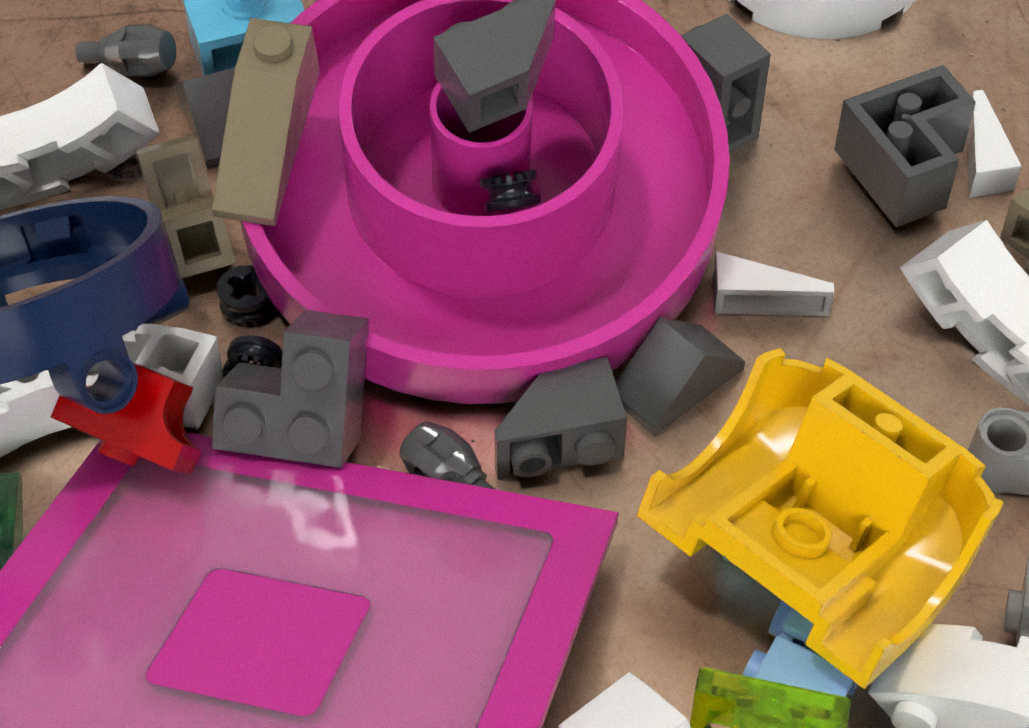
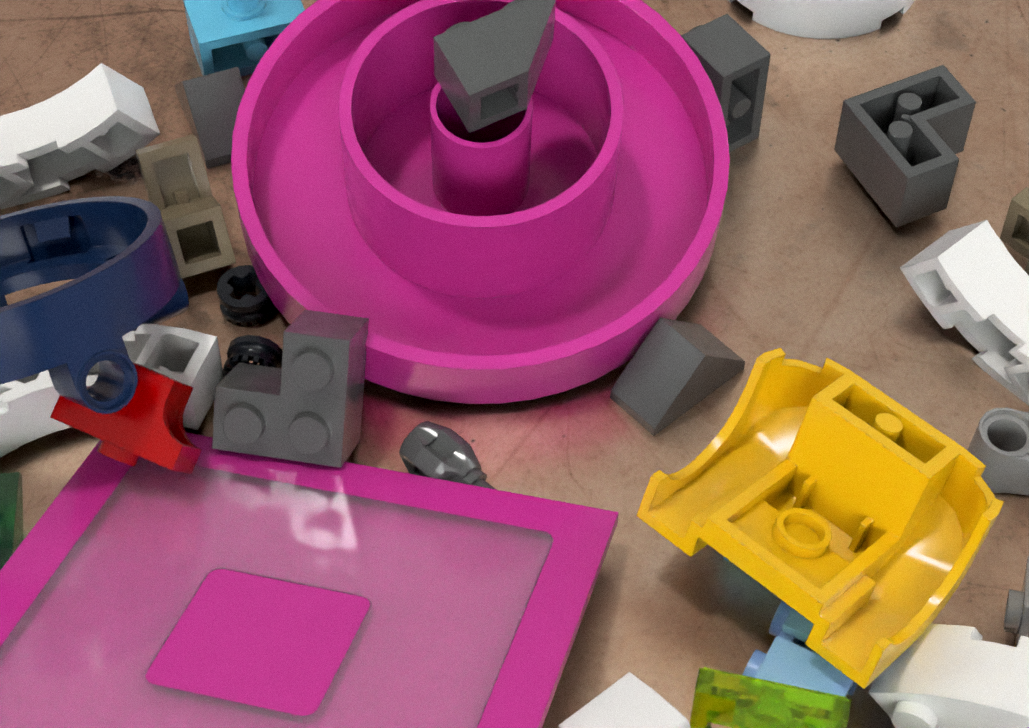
(132, 50): dark grey piece -> none
(265, 120): dark tan slope -> none
(510, 192): black bush -> none
(563, 422): dark grey slope -> none
(760, 289): white piece -> none
(991, 159): white piece -> none

